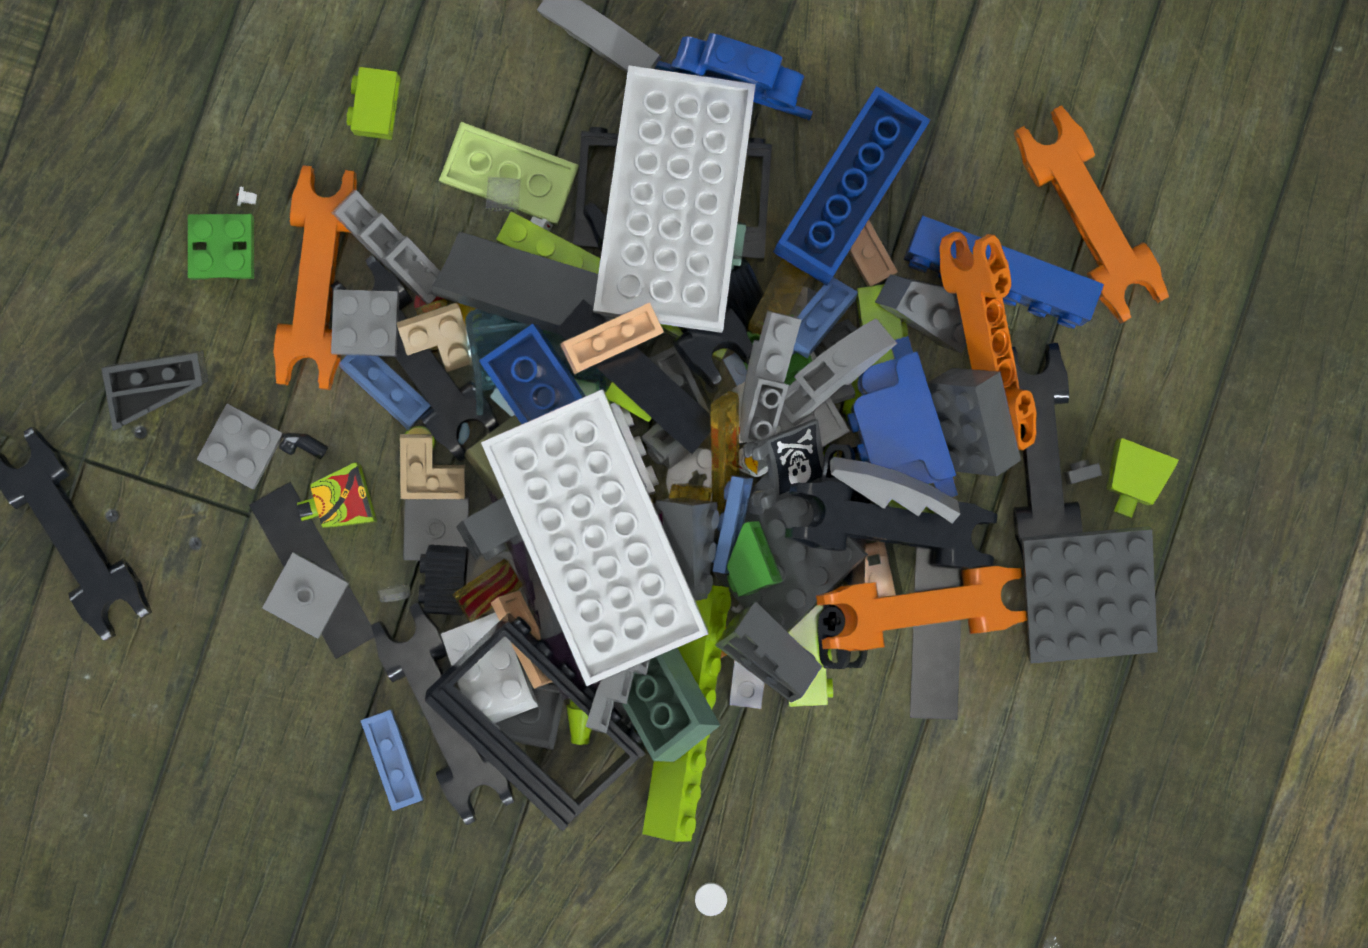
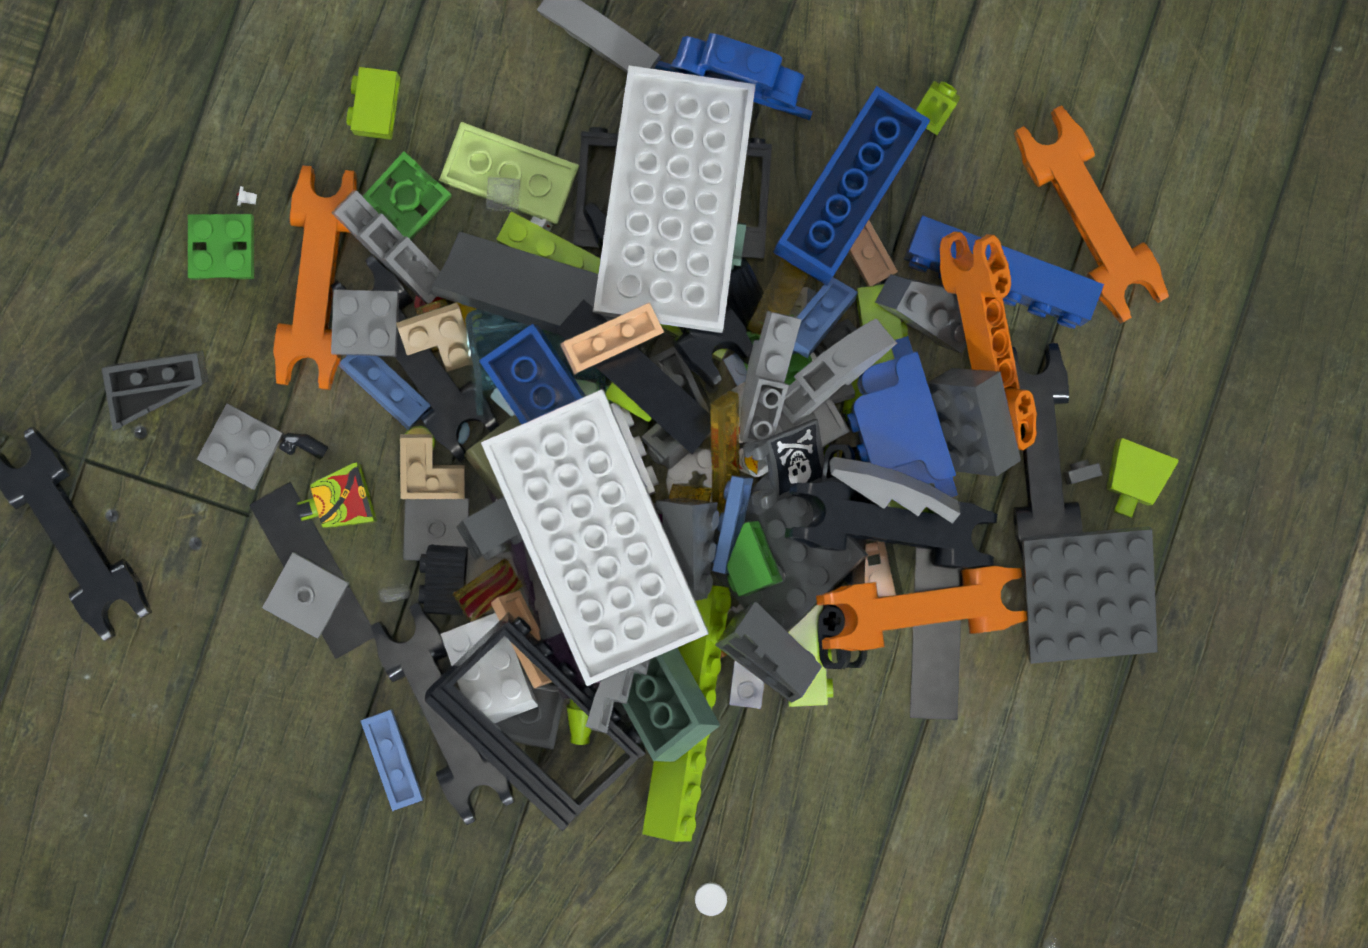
(412, 188): none -> bright green brick
(938, 105): none -> lime bracket

